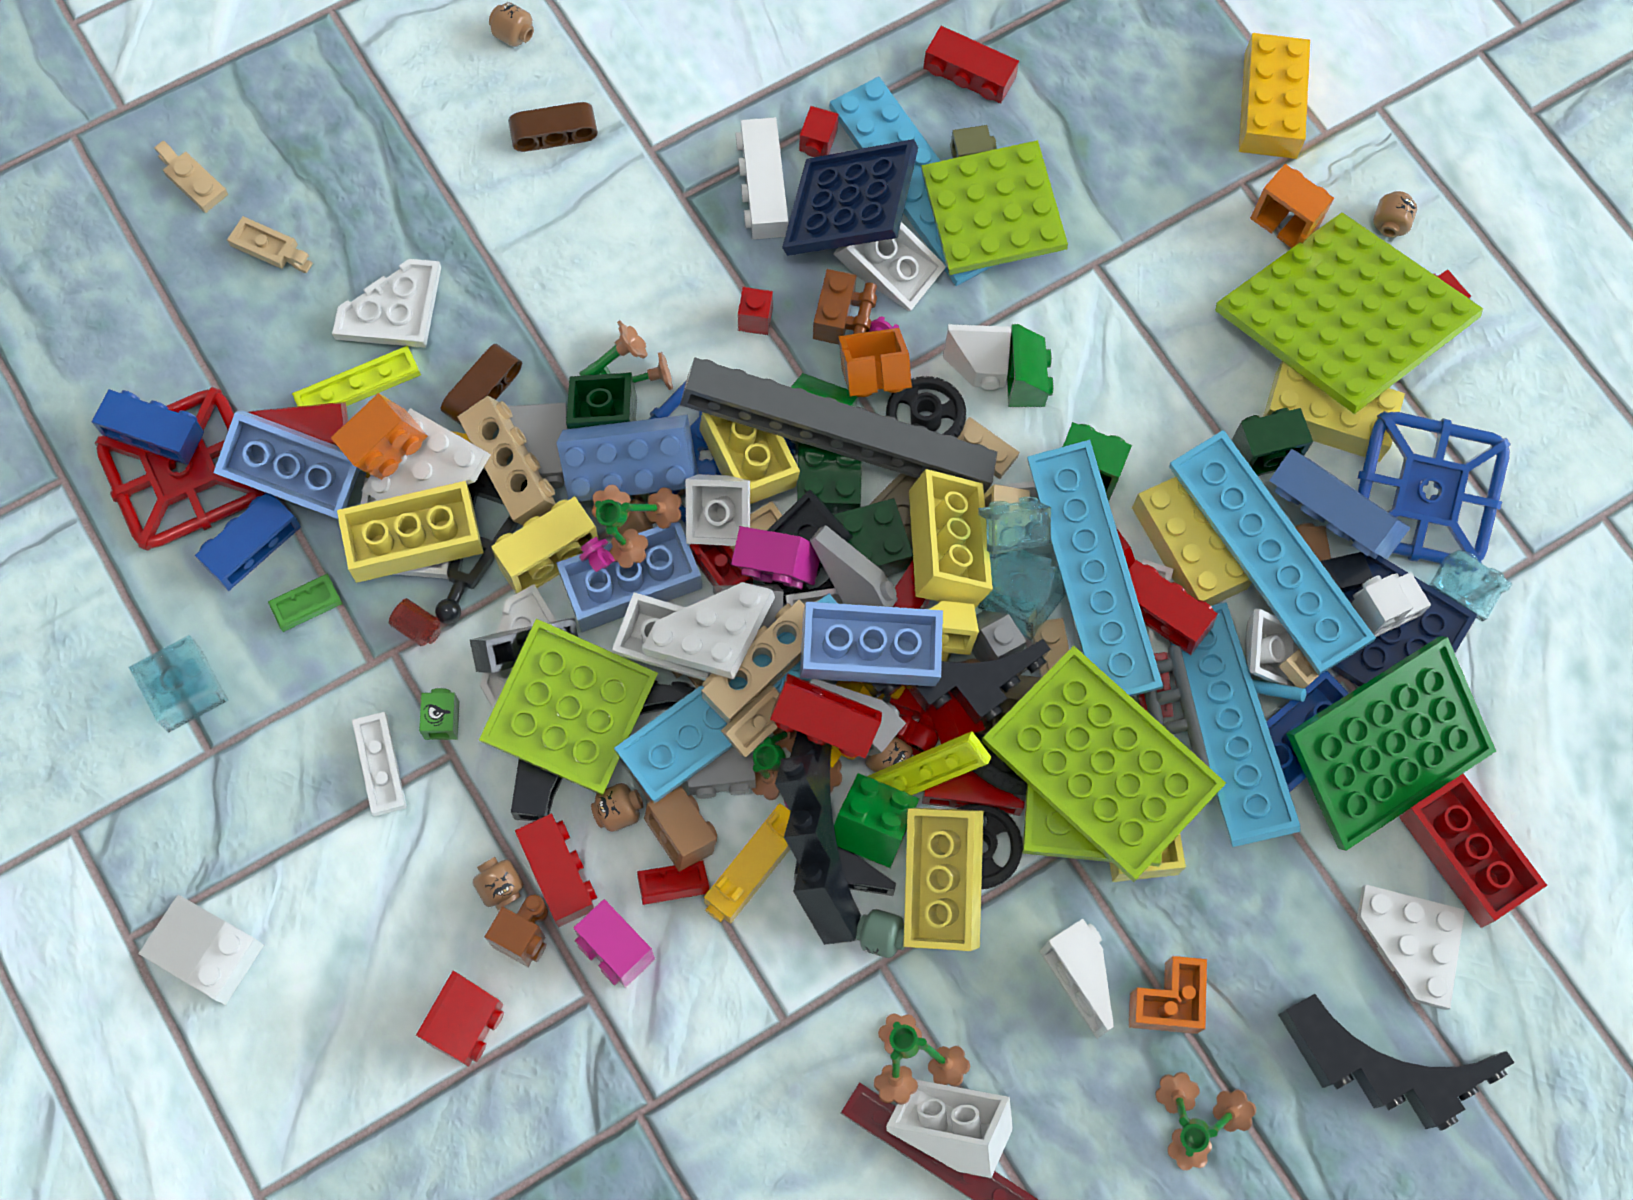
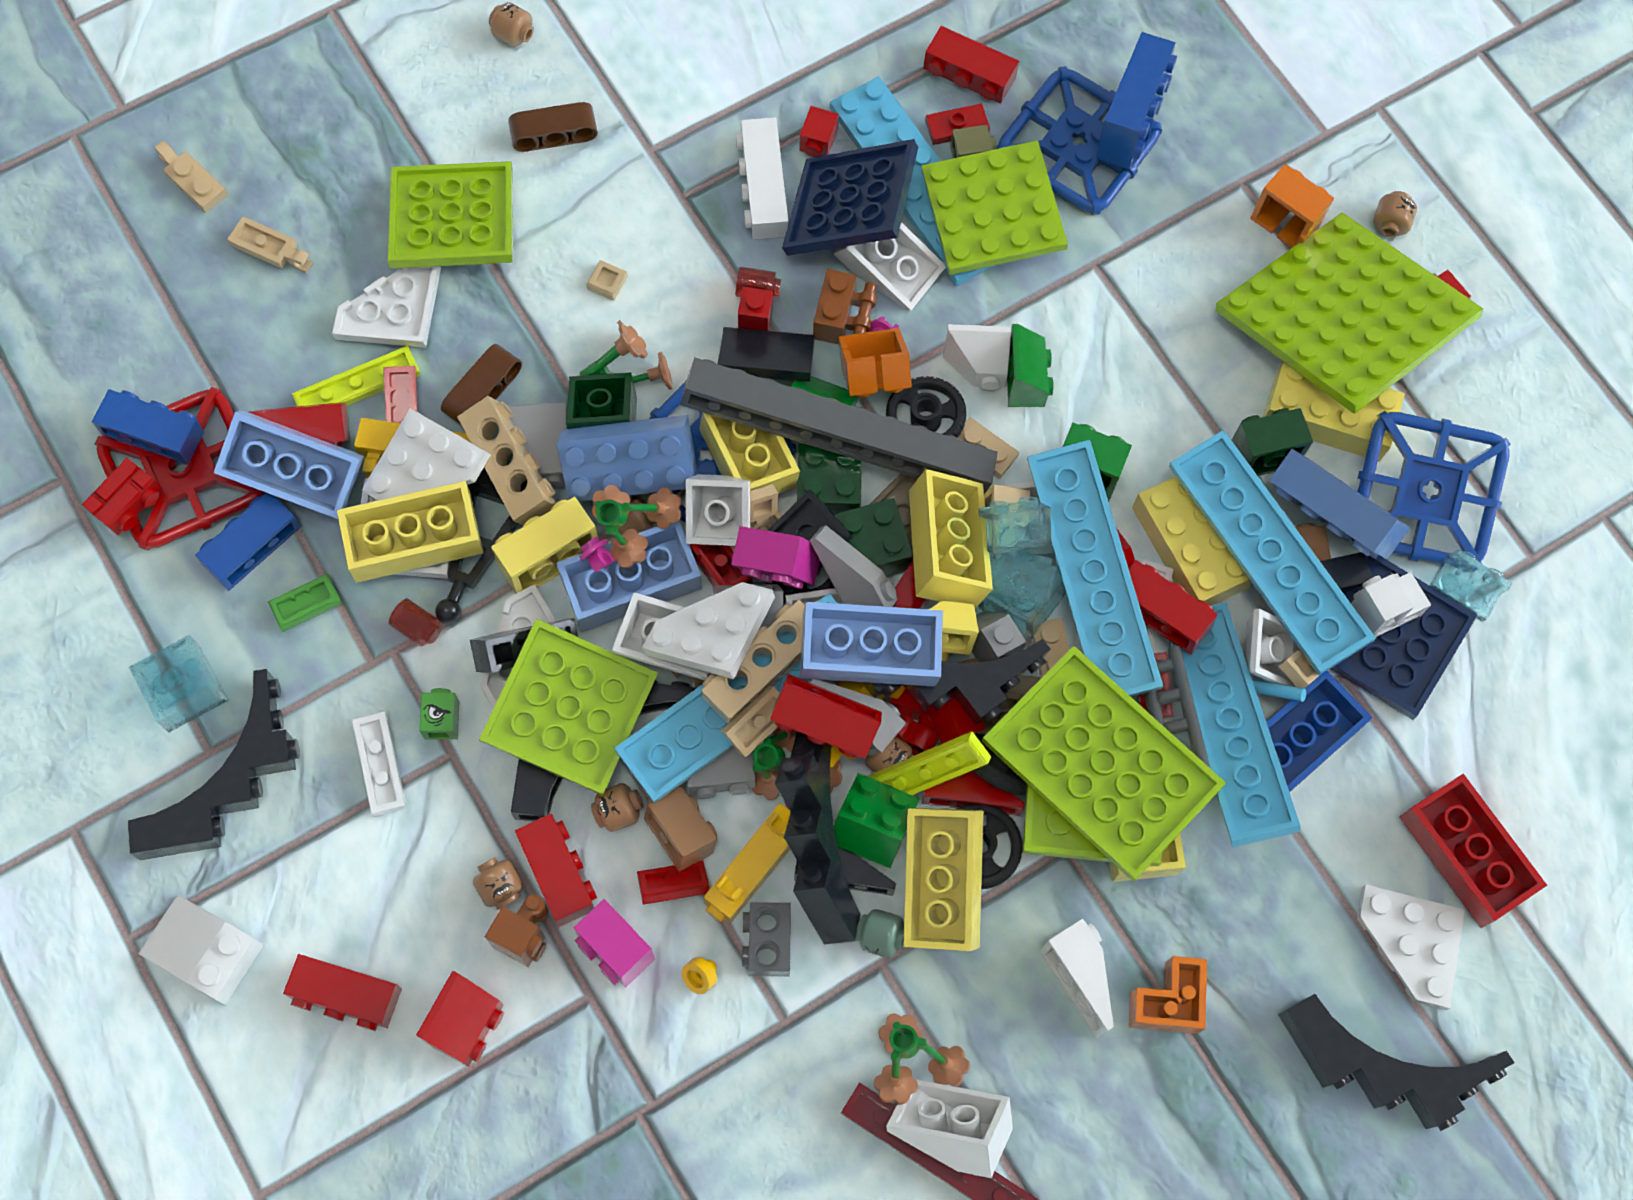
(122, 497): none -> red brick
(195, 820): none -> black arch
(342, 992): none -> red brick
(379, 437): orange piece -> none
(400, 392): none -> plate
(451, 215): none -> lime plate
(607, 280): none -> tan tile
(699, 975): none -> yellow tile
(757, 279): none -> clear red brick
(763, 506): none -> tan plate
(767, 353): none -> black tile
(775, 939): none -> dark grey brick
(942, 123): none -> red plate
(1060, 137): none -> blue plate
(1137, 100): none -> blue brick
(1193, 1141): nougat plant -> none
(1274, 95): yellow brick -> none
(1391, 742): green plate -> none

